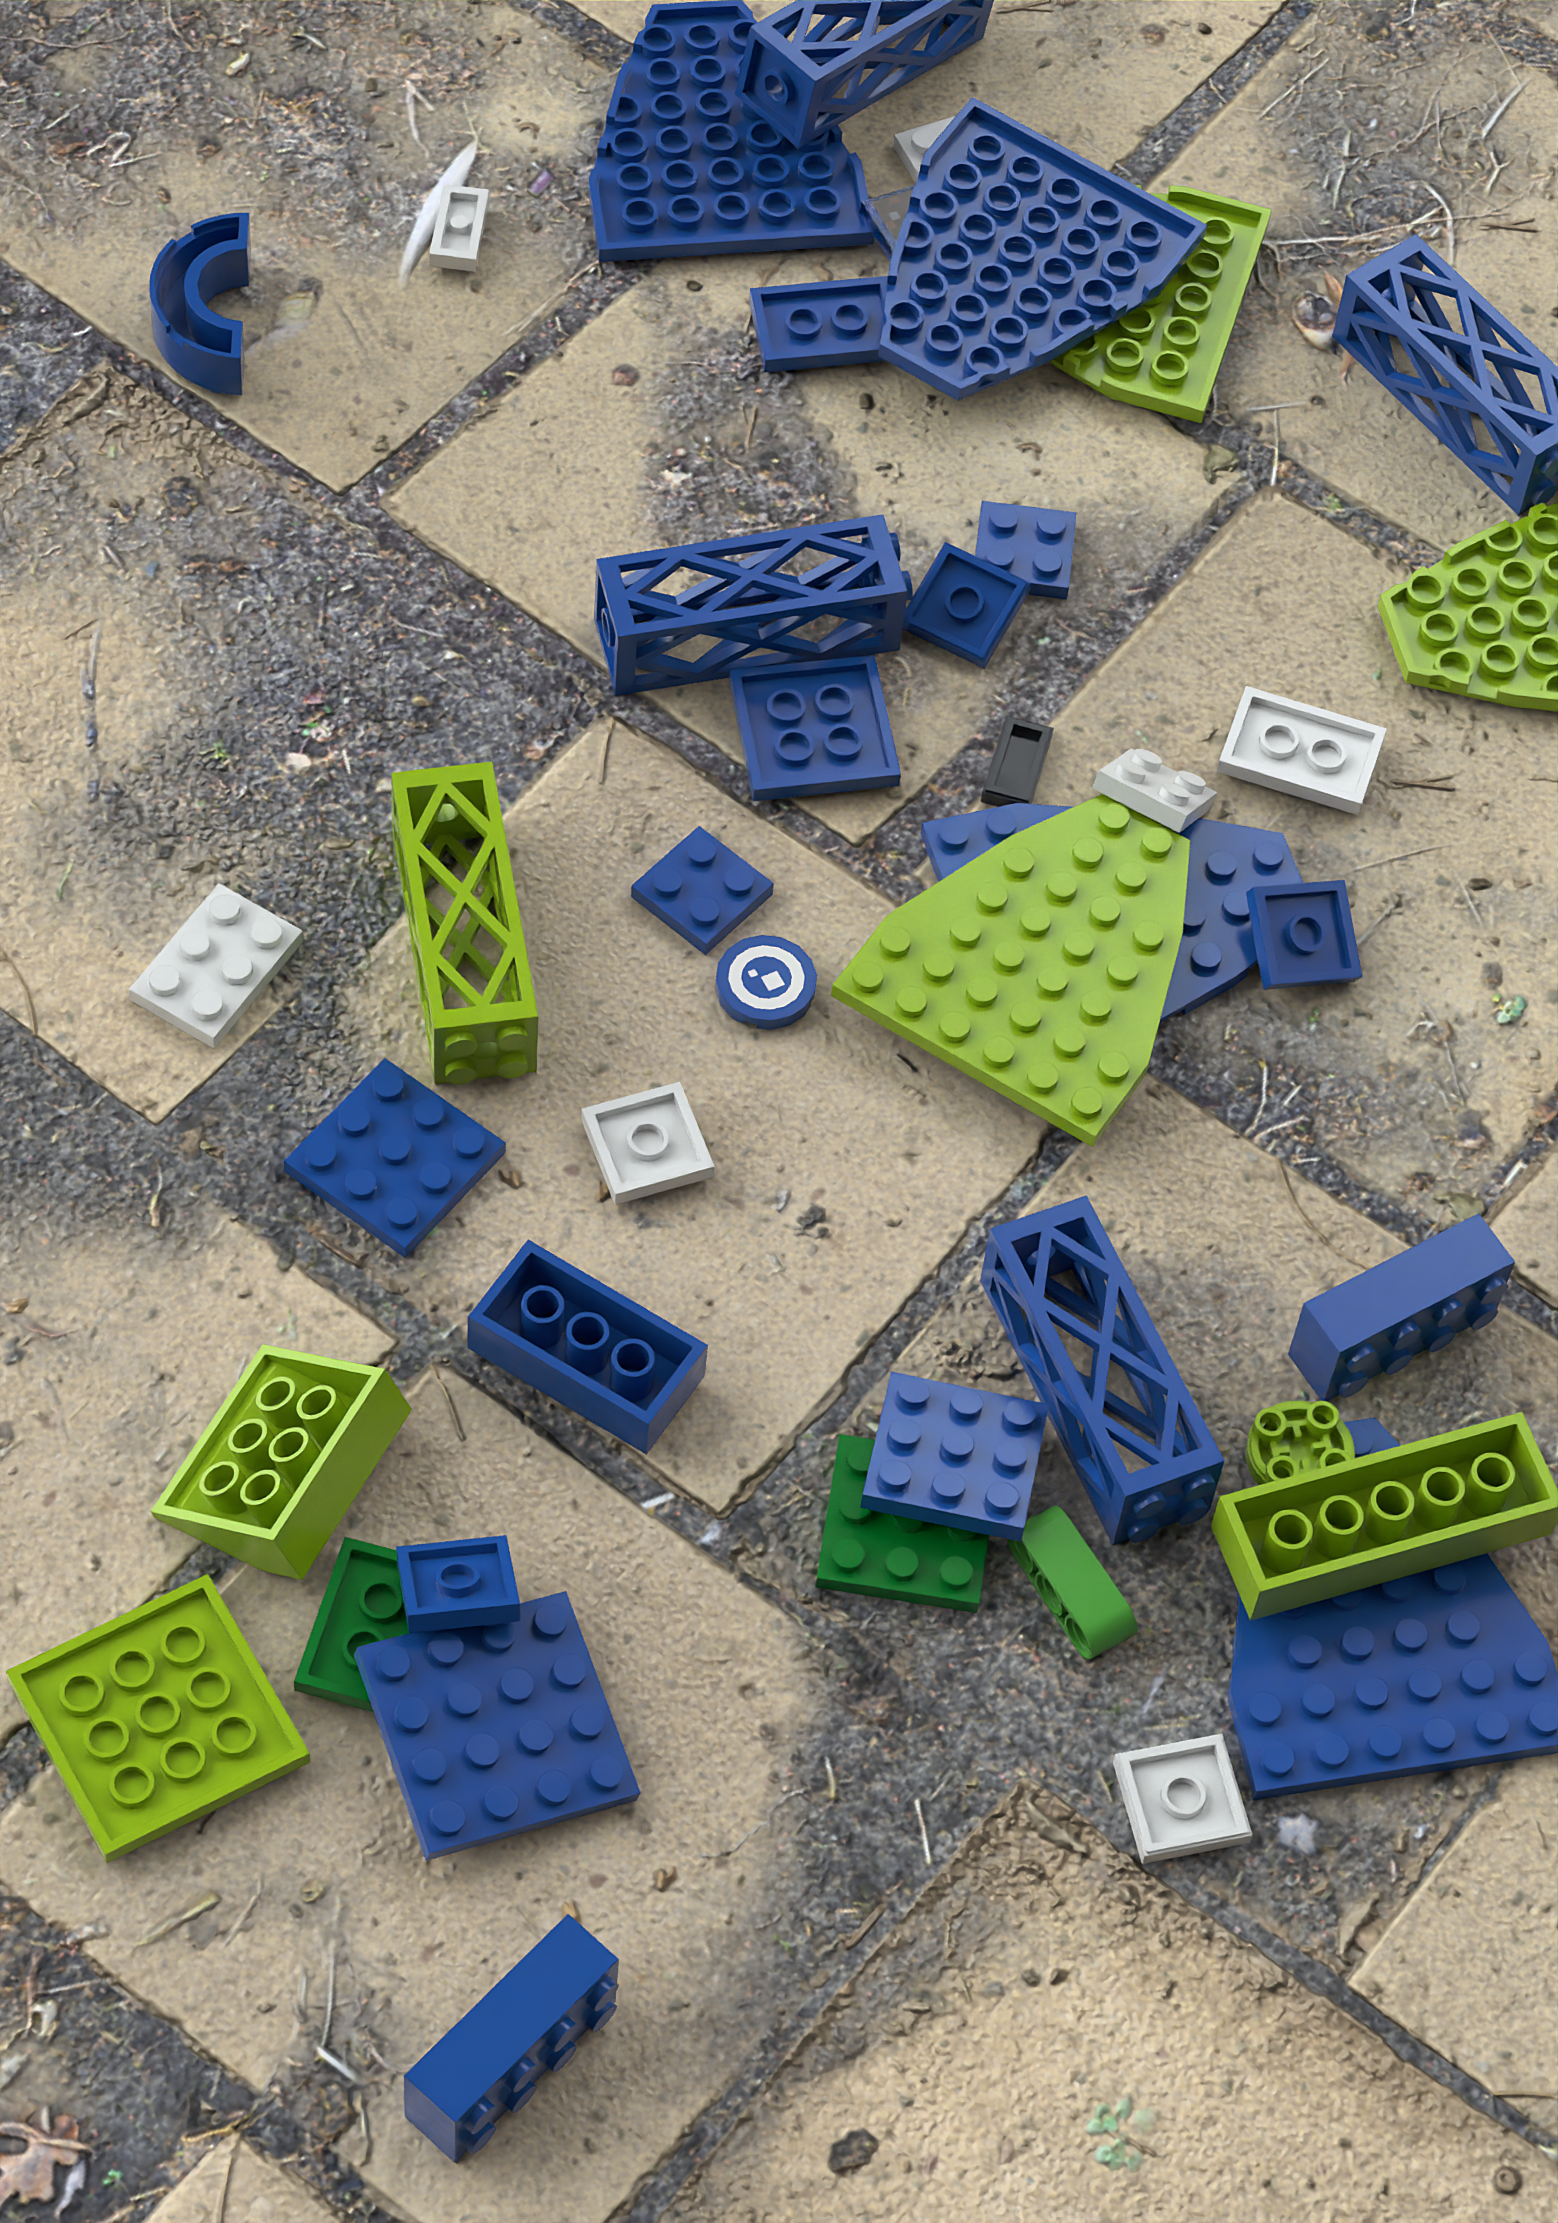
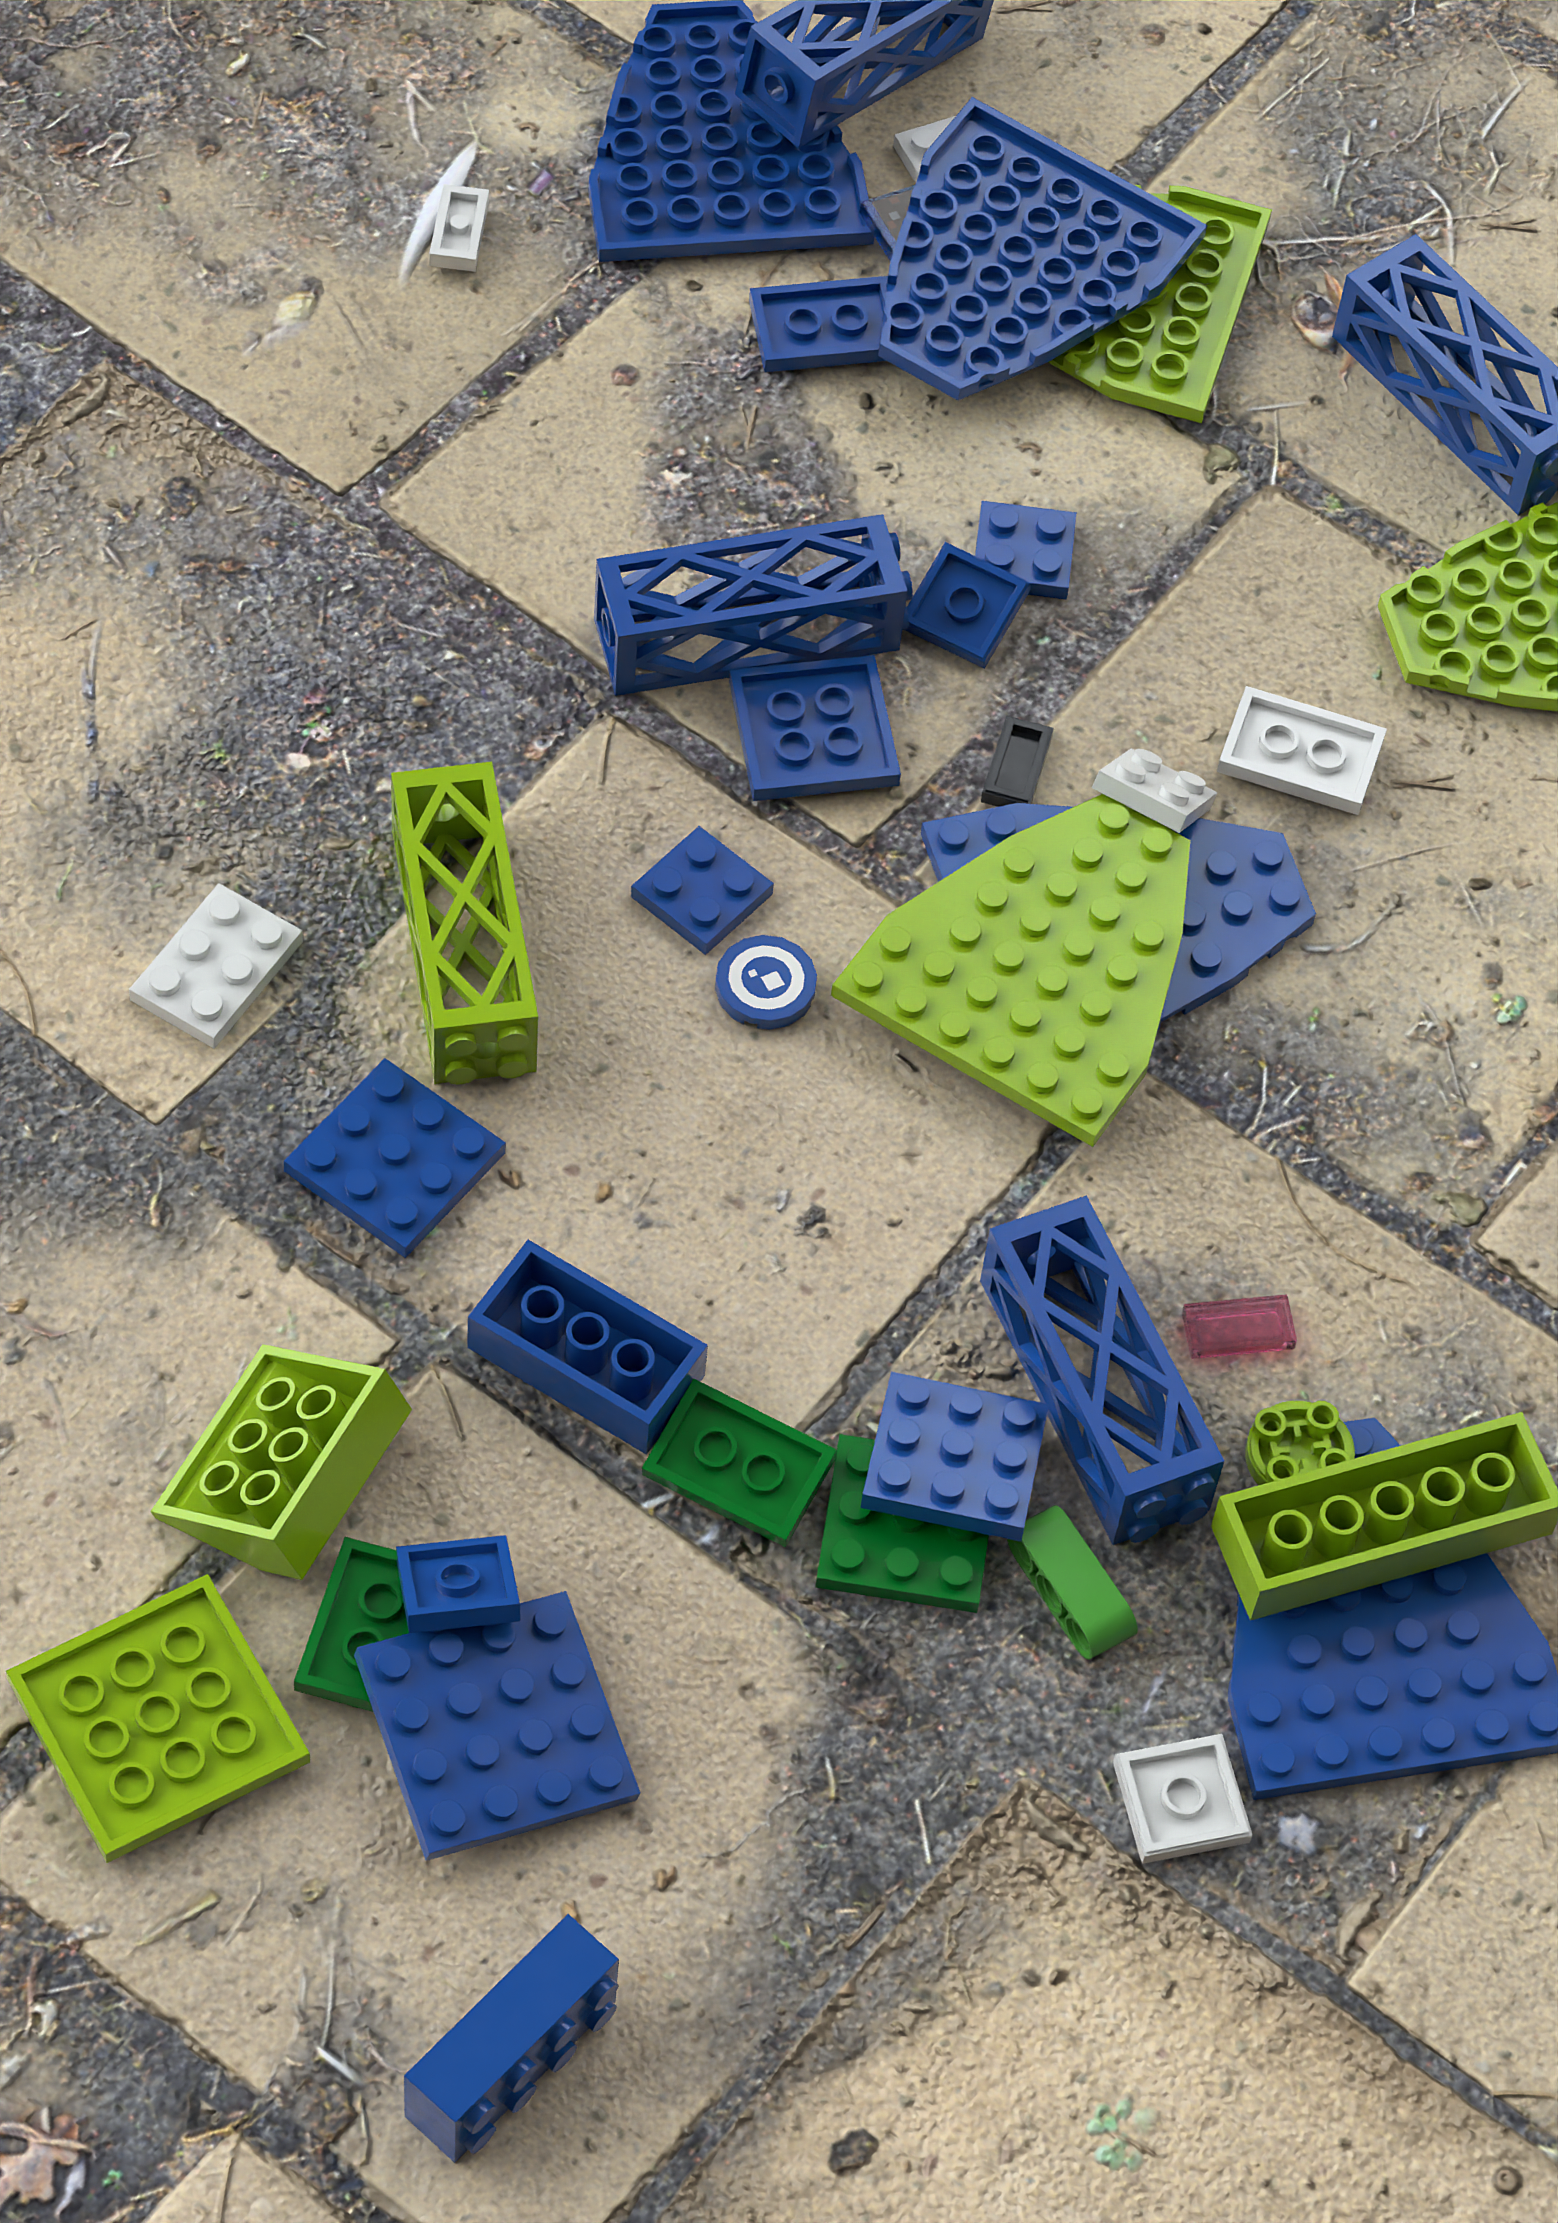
(181, 284): blue brick -> none
(647, 1143): white plate -> none
(739, 1462): none -> green plate
(1239, 1326): none -> clear pink tile
(1303, 934): blue plate -> none
(1401, 1309): blue brick -> none

